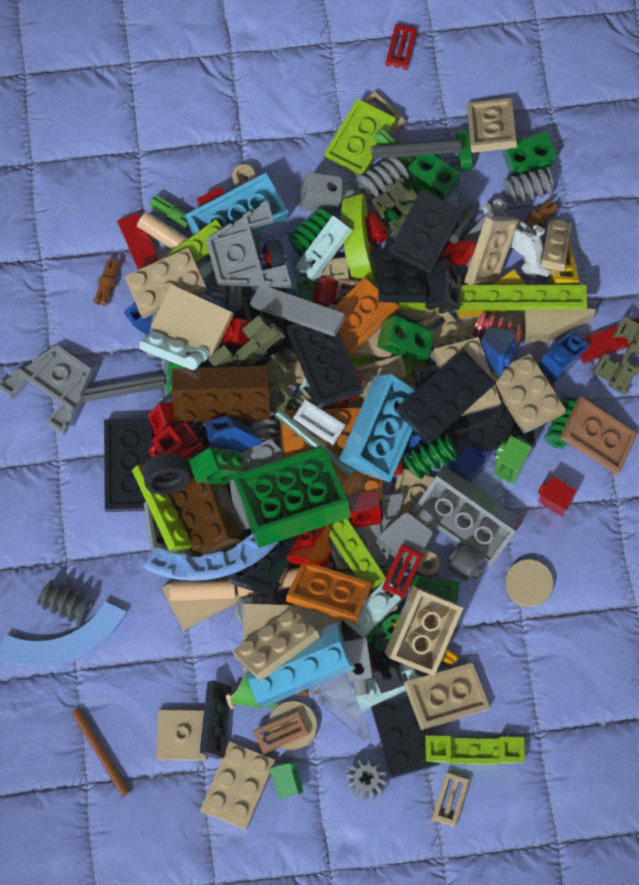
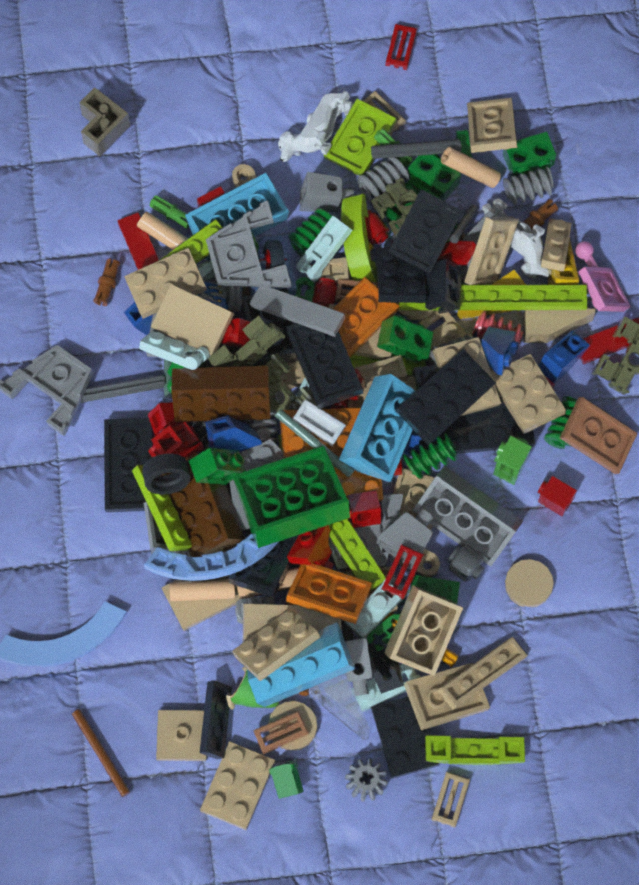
(64, 603): dark grey piece -> none
(106, 121): none -> dark tan brick
(318, 127): none -> white animal
(468, 464): clear blue brick -> none
(470, 167): none -> light nougat piece
(482, 673): none -> tan tile
(600, 282): none -> bright pink plate

